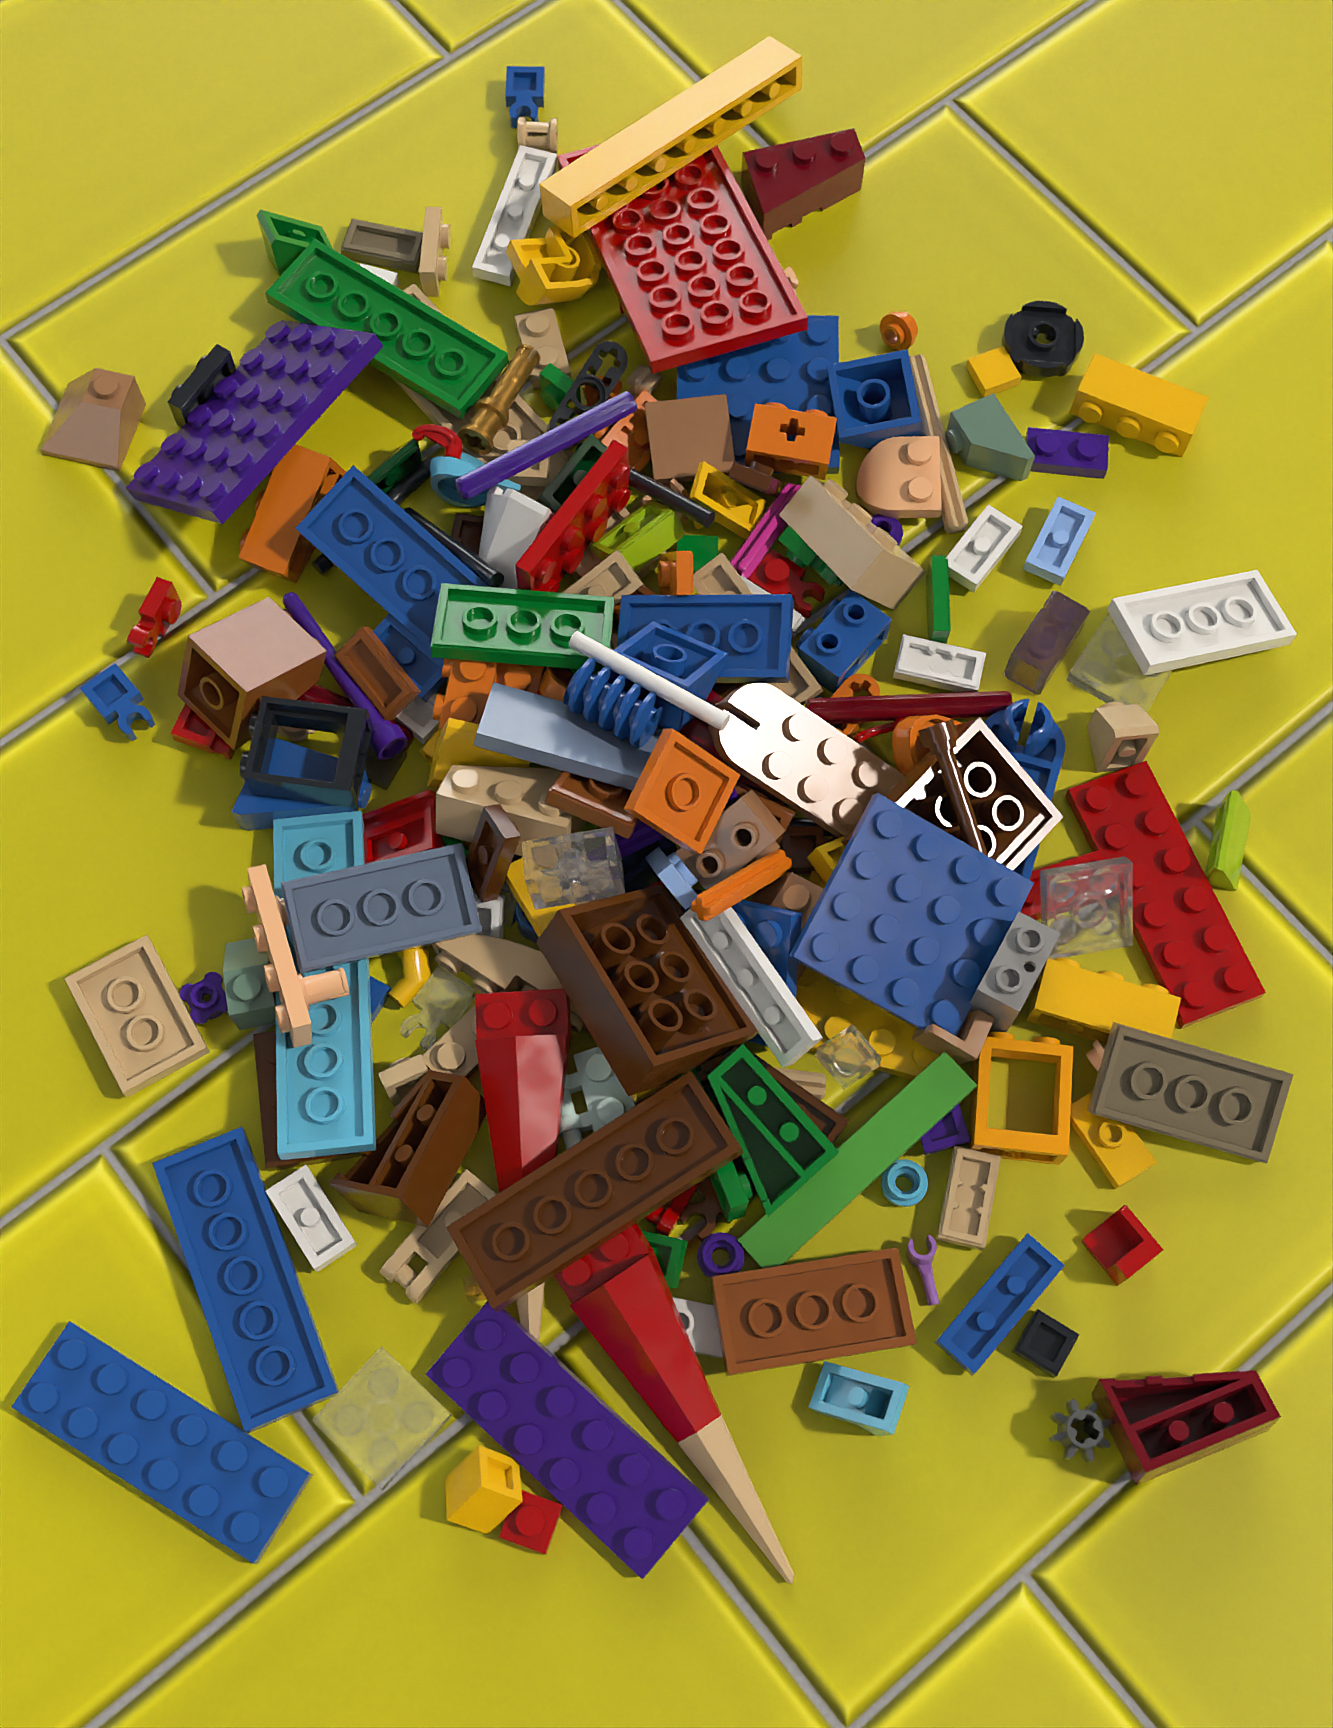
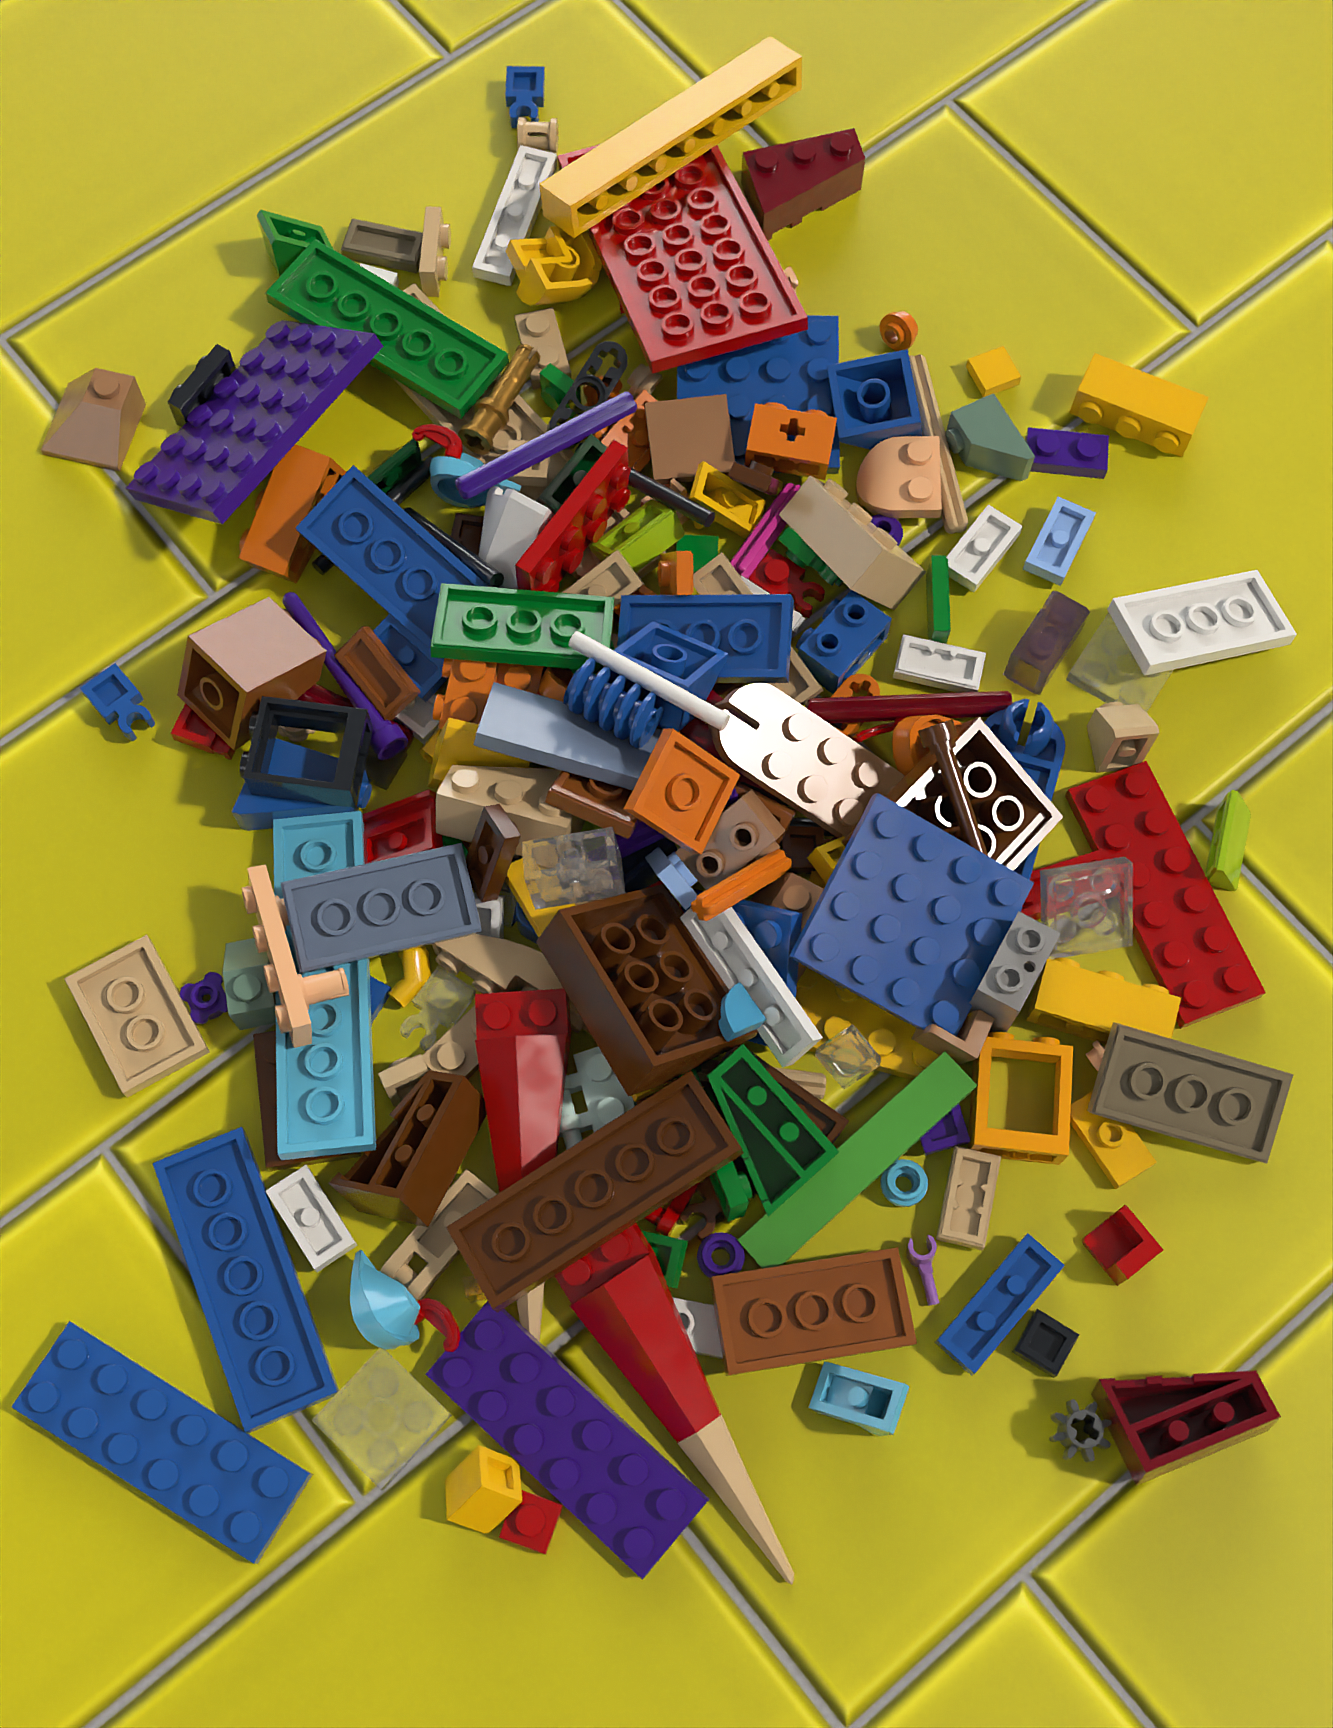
(157, 612): red plate -> none
(389, 1312): none -> medium azure piece
(739, 1013): none -> dark azure tile
(1039, 358): black plate -> none

